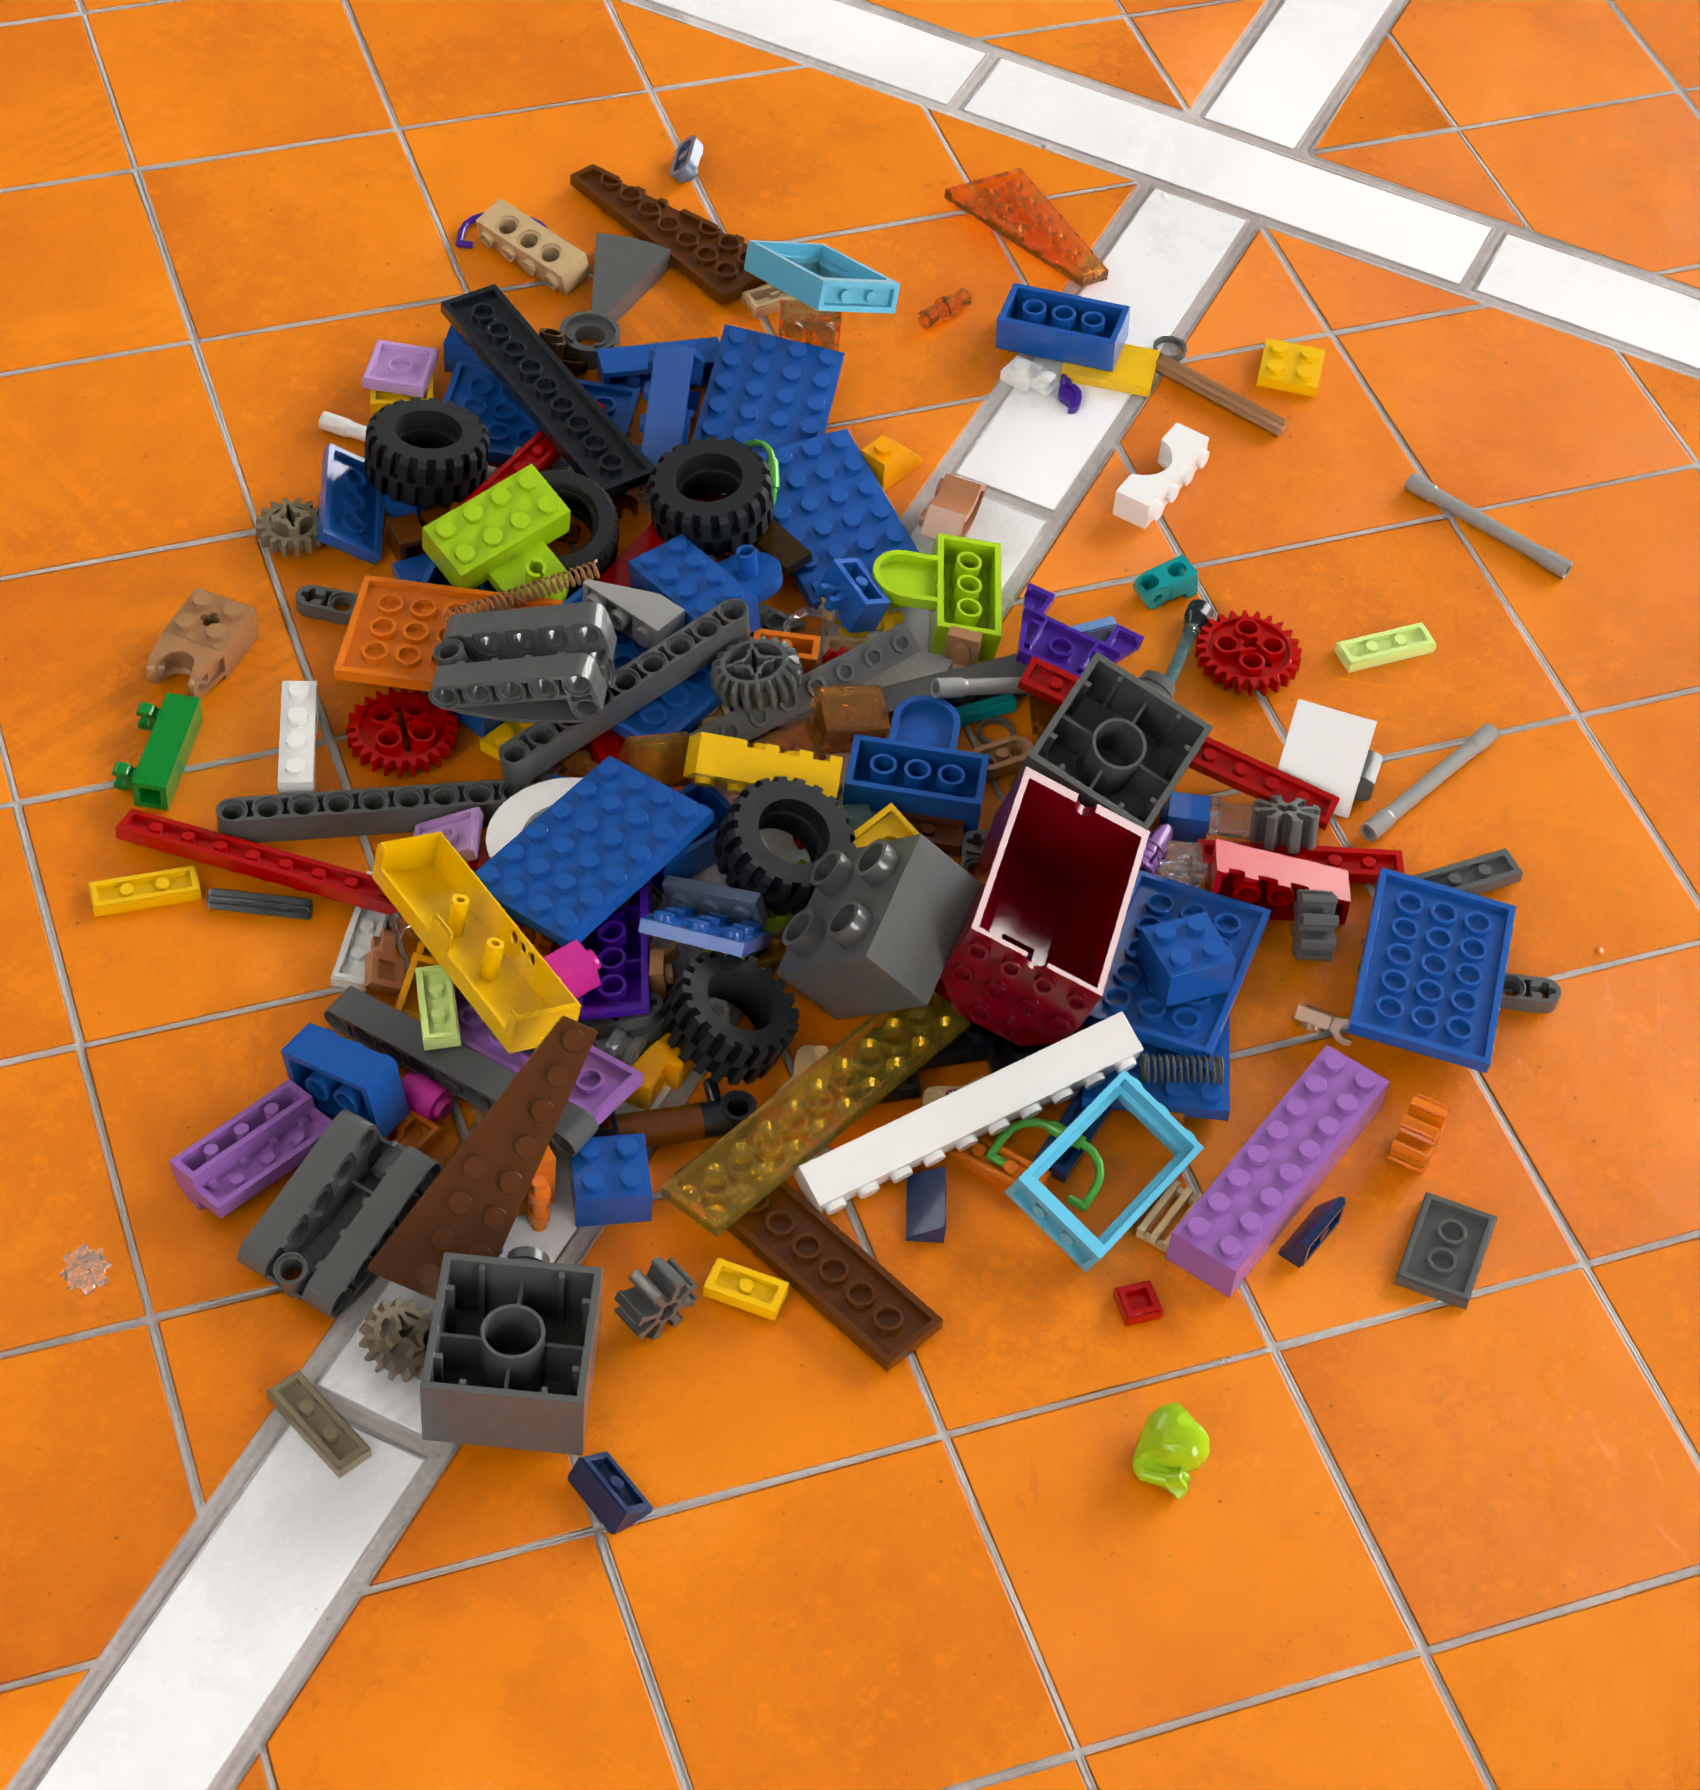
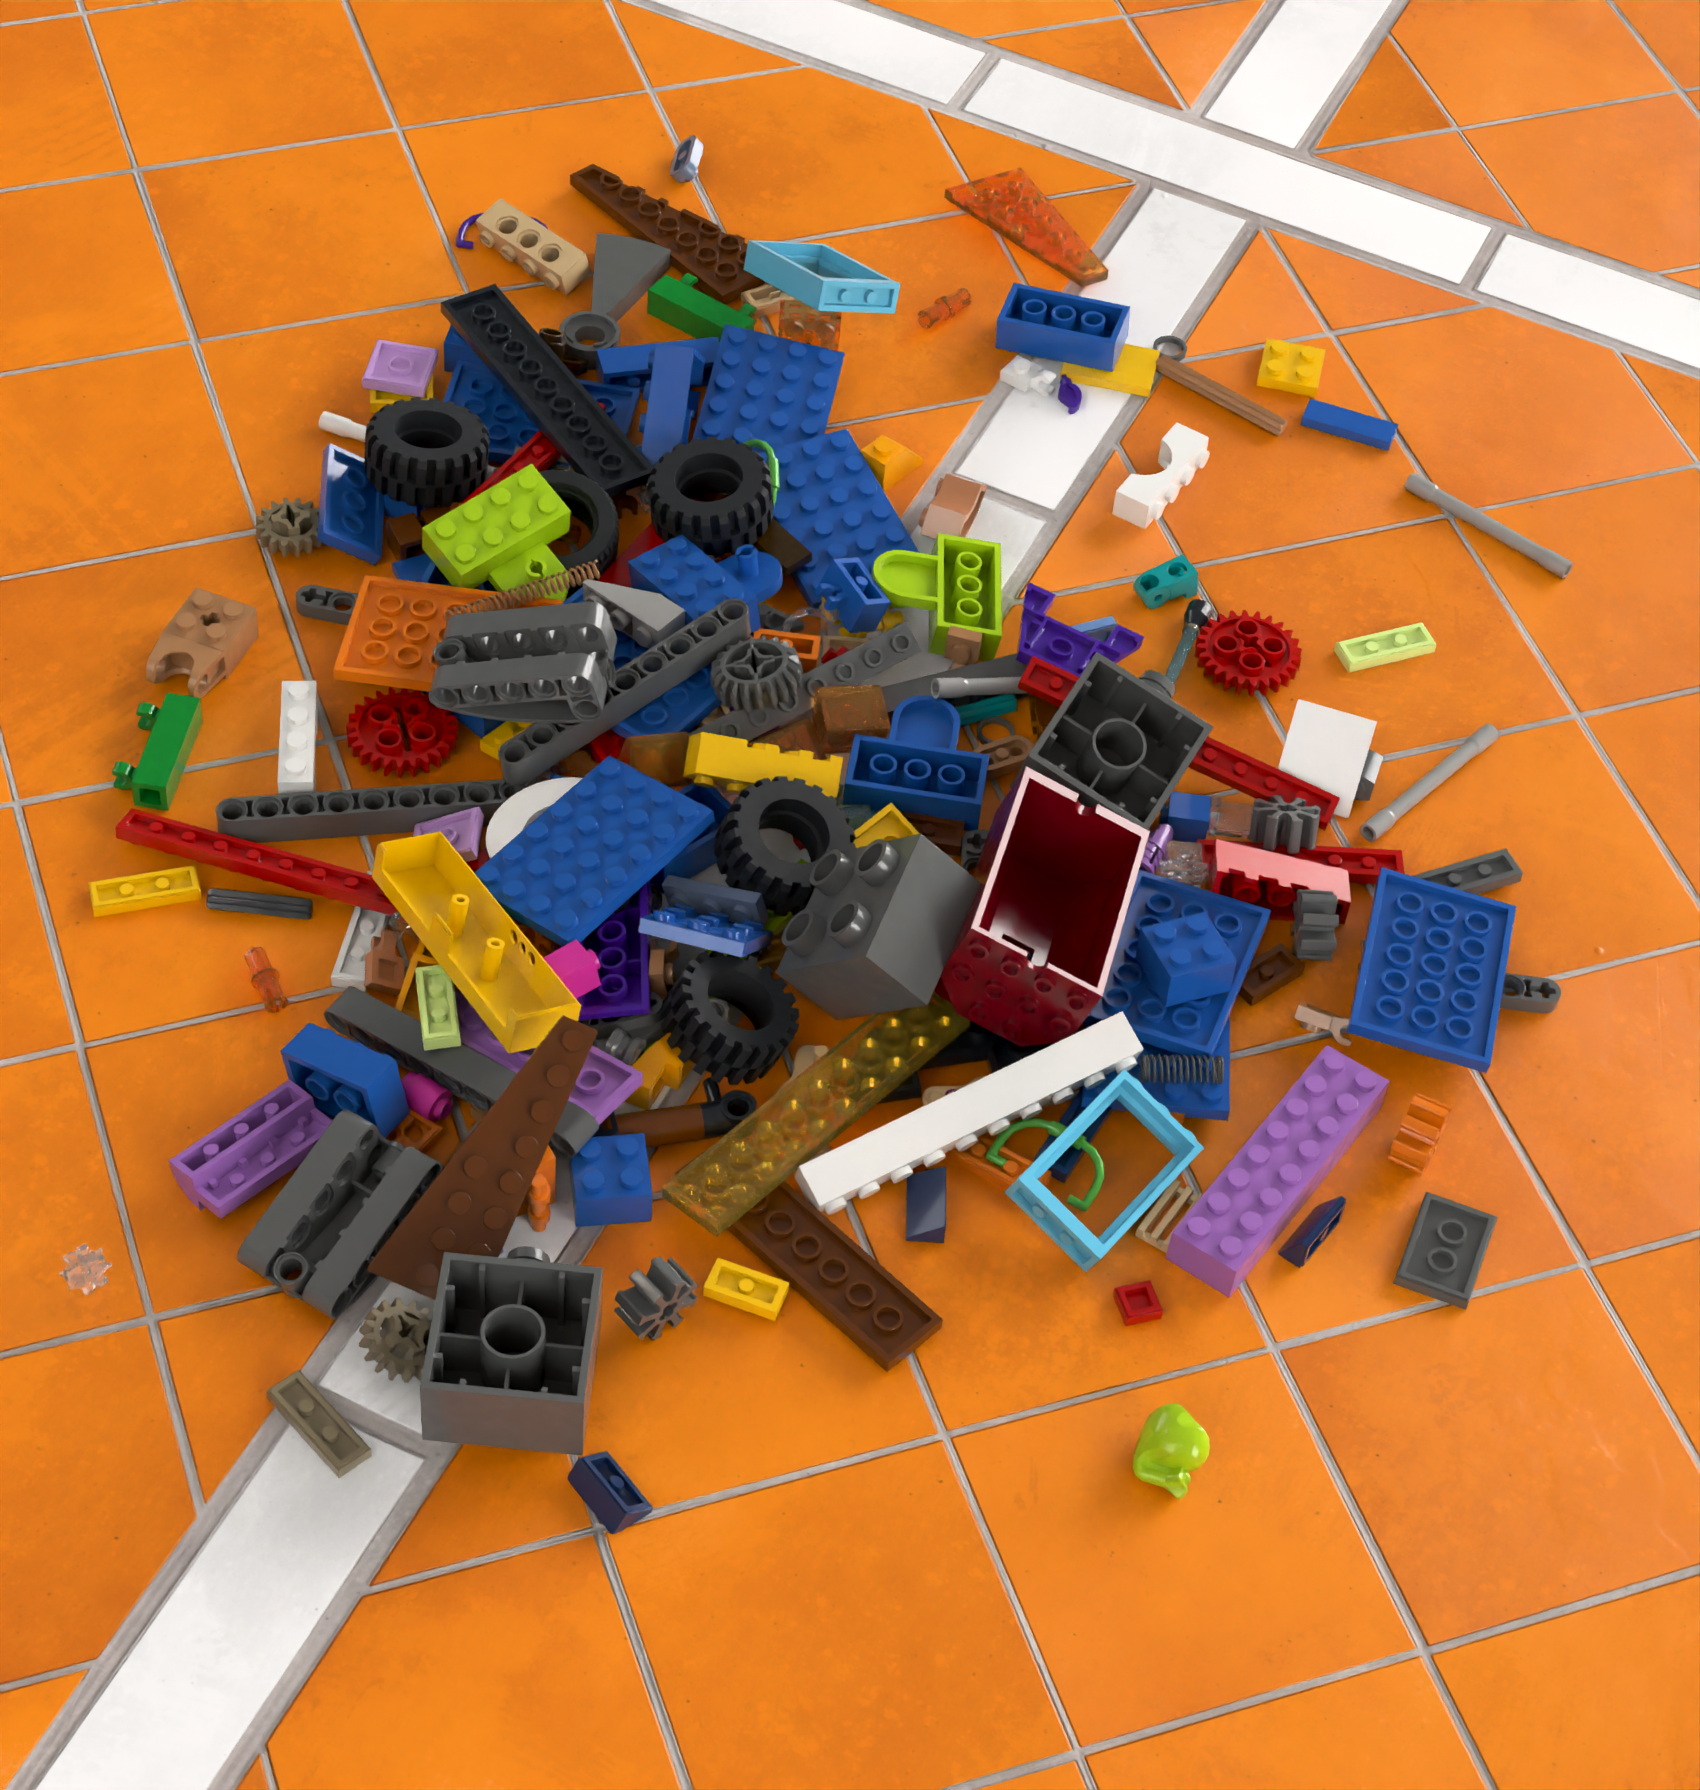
(265, 979): none -> clear orange axle
(693, 310): none -> green brick
(1270, 973): none -> reddish brown plate
(1349, 424): none -> blue tile

